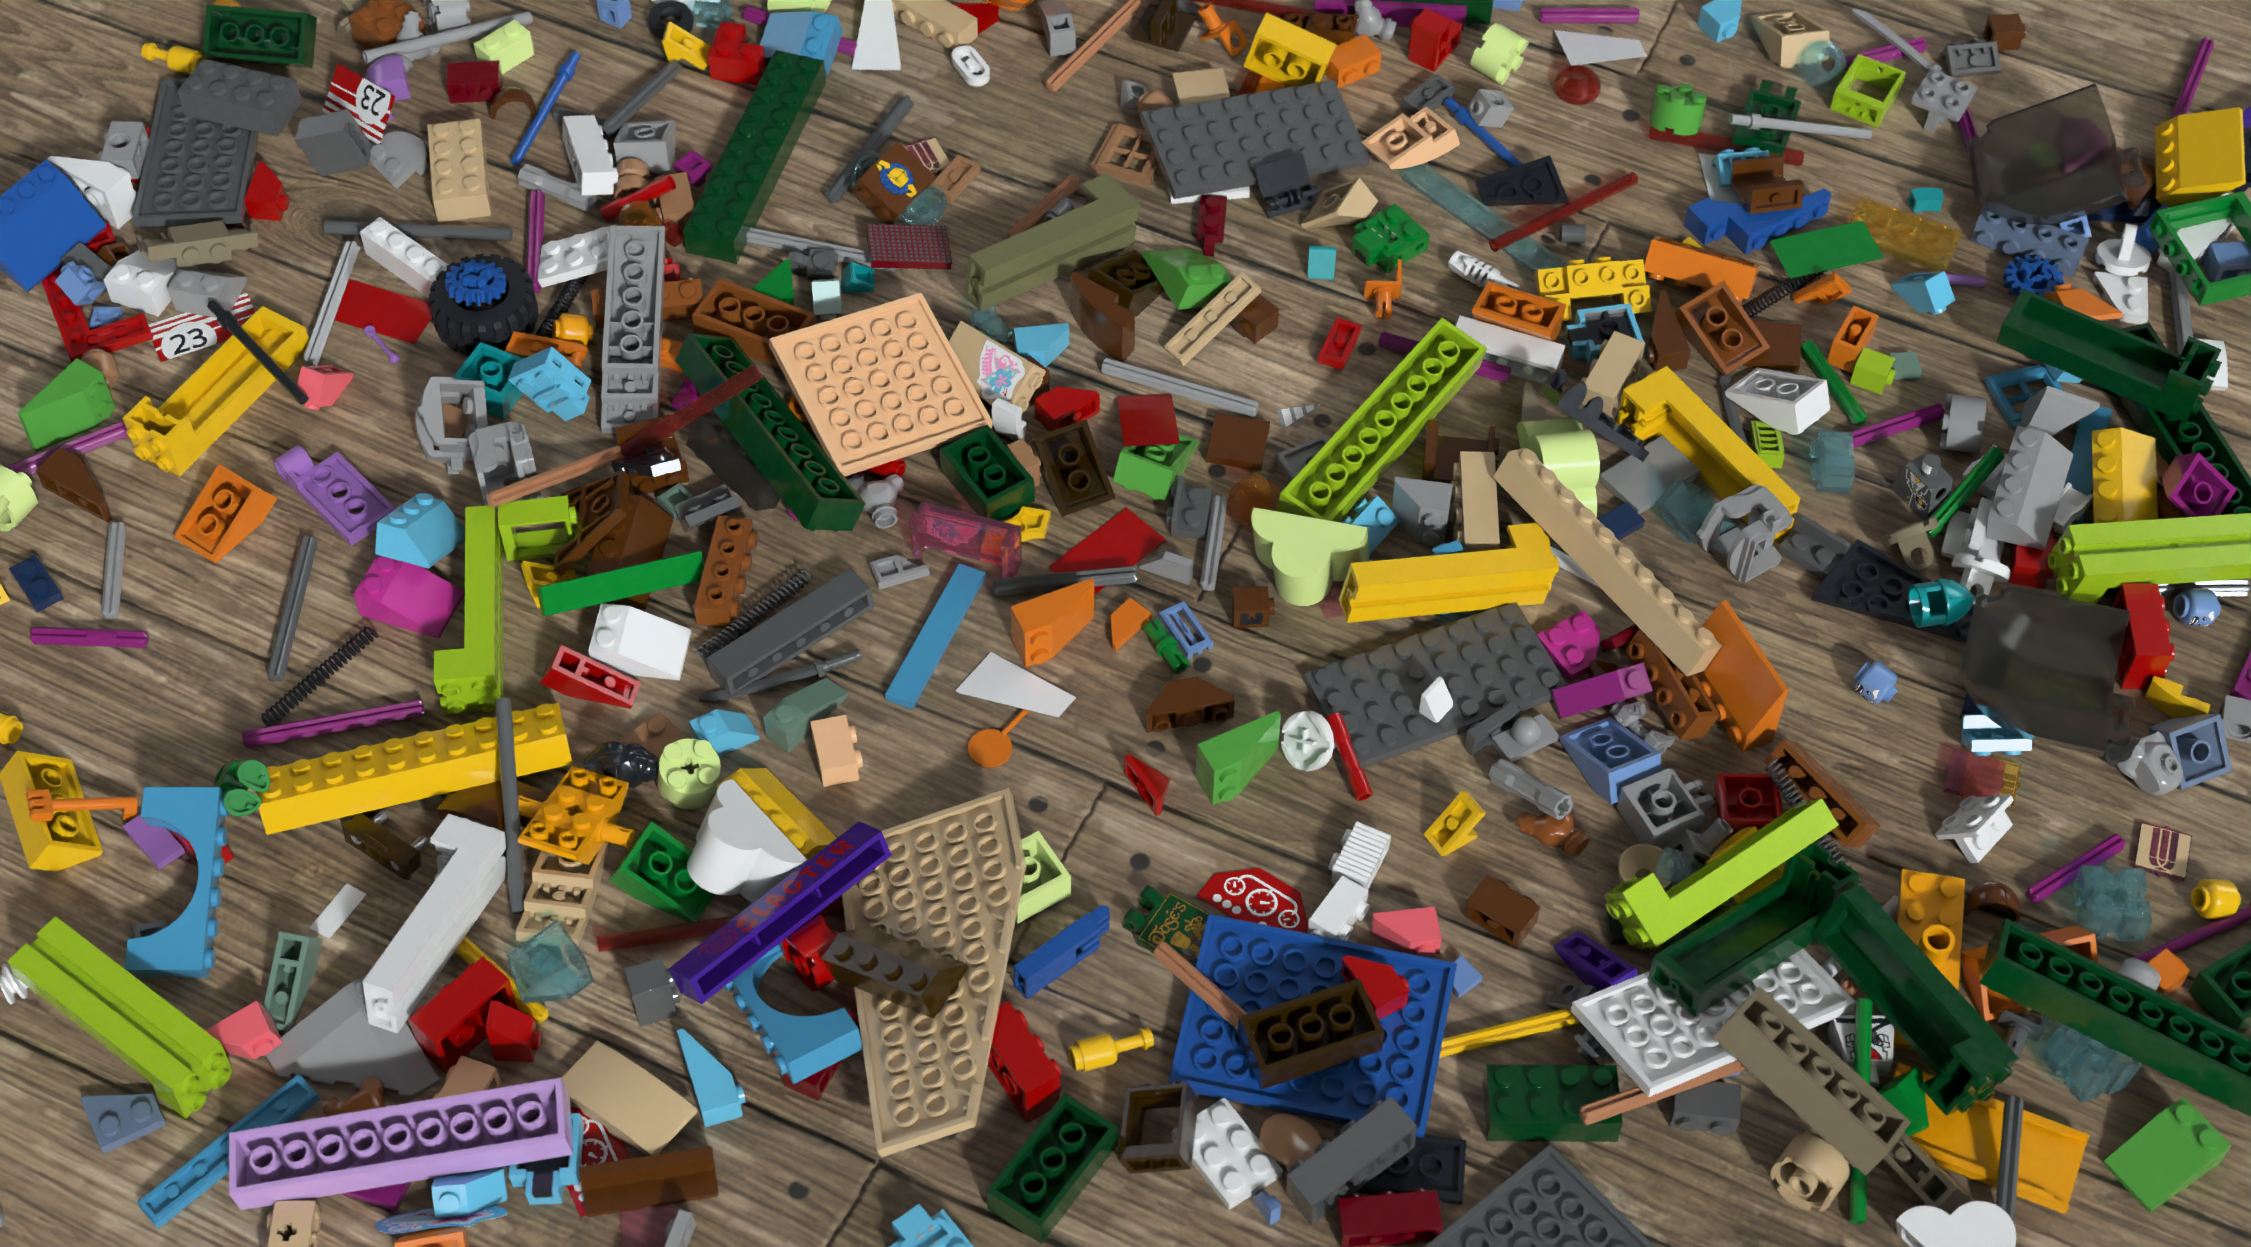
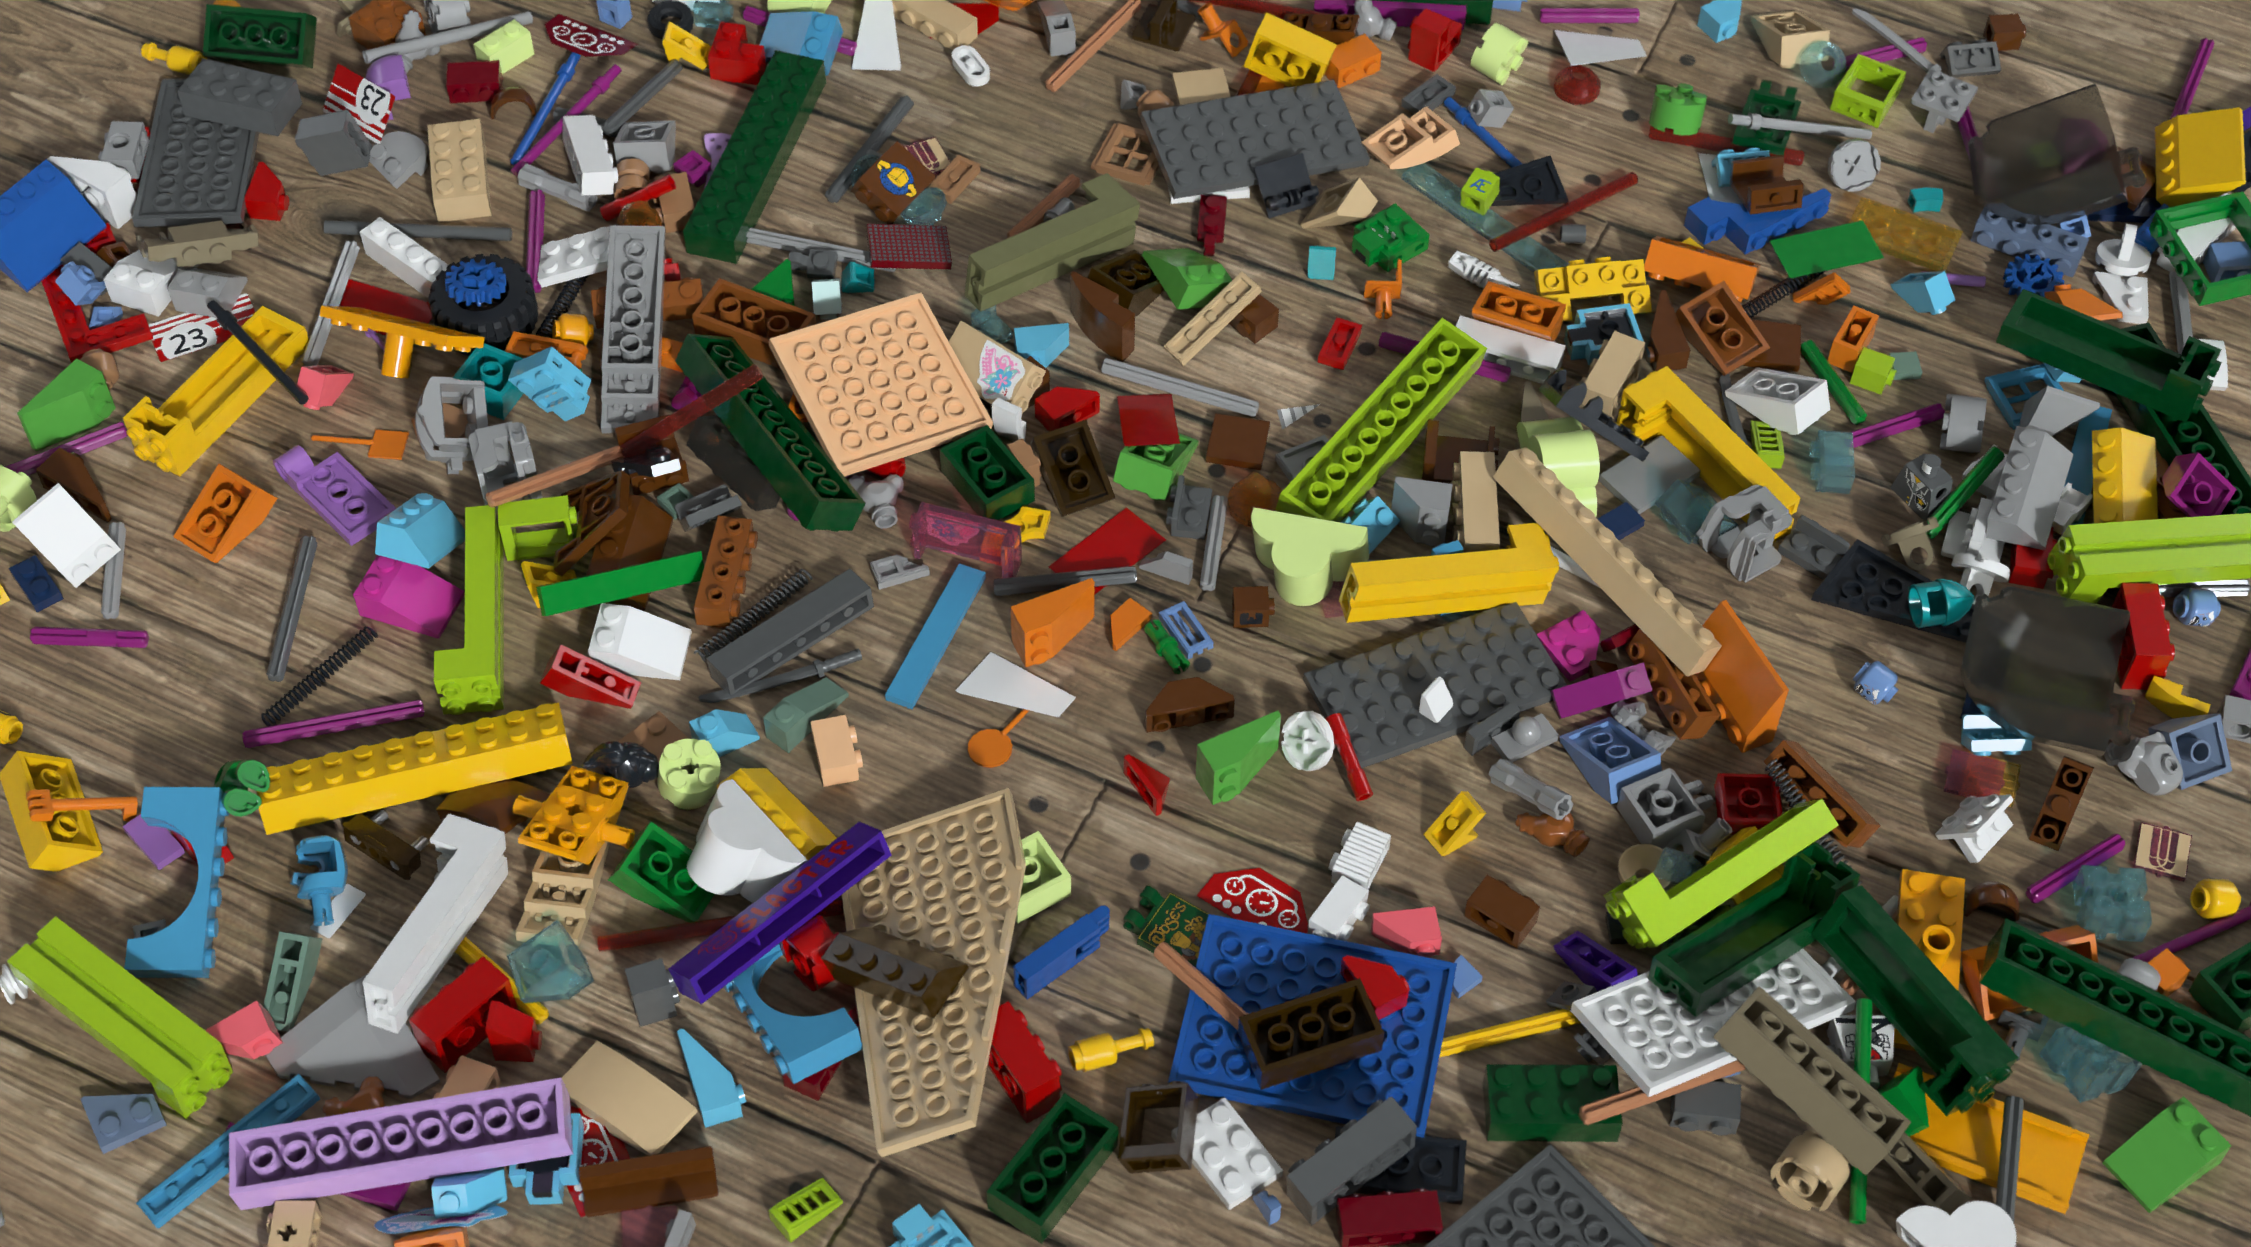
(66, 535): none -> white slope
(331, 879): none -> dark azure piece
(384, 444): none -> orange piece
(401, 335): none -> light orange plate
(510, 804): dark grey piece -> none
(584, 38): none -> dark red sticker
(599, 86): none -> magenta bar
(673, 233): clear red tile -> none
(720, 141): none -> lavender piece
(794, 1229): none -> lime slope
(1288, 1139): medium nougat dish -> none
(1480, 191): none -> lime brick
(1854, 165): none -> light grey tile
(2061, 803): none -> reddish brown slope

